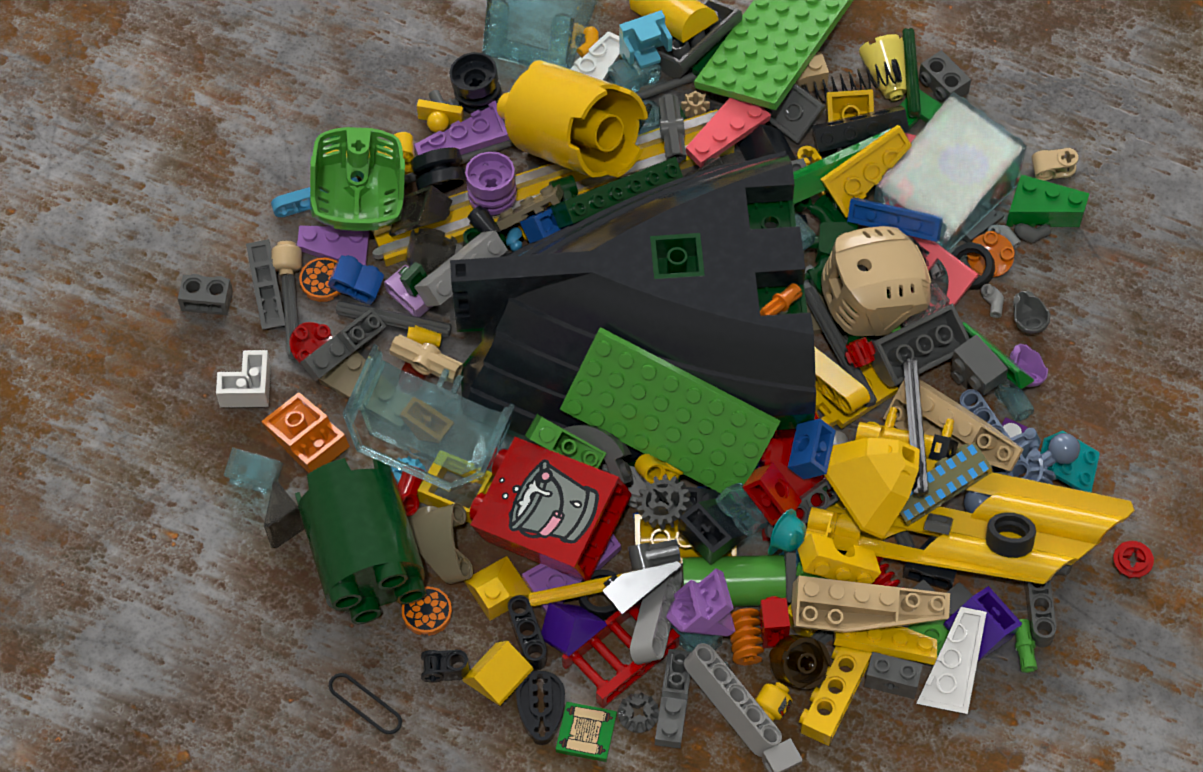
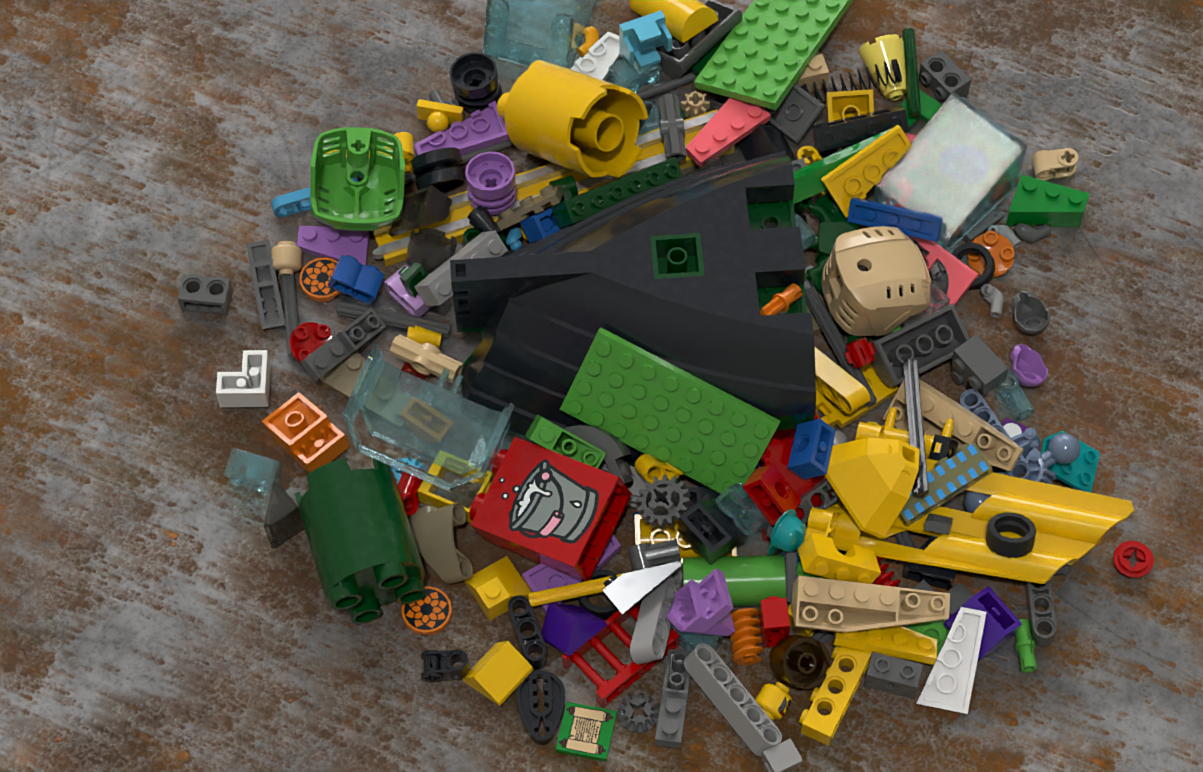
(371, 695): black piece -> none
(1015, 373): green slope -> none

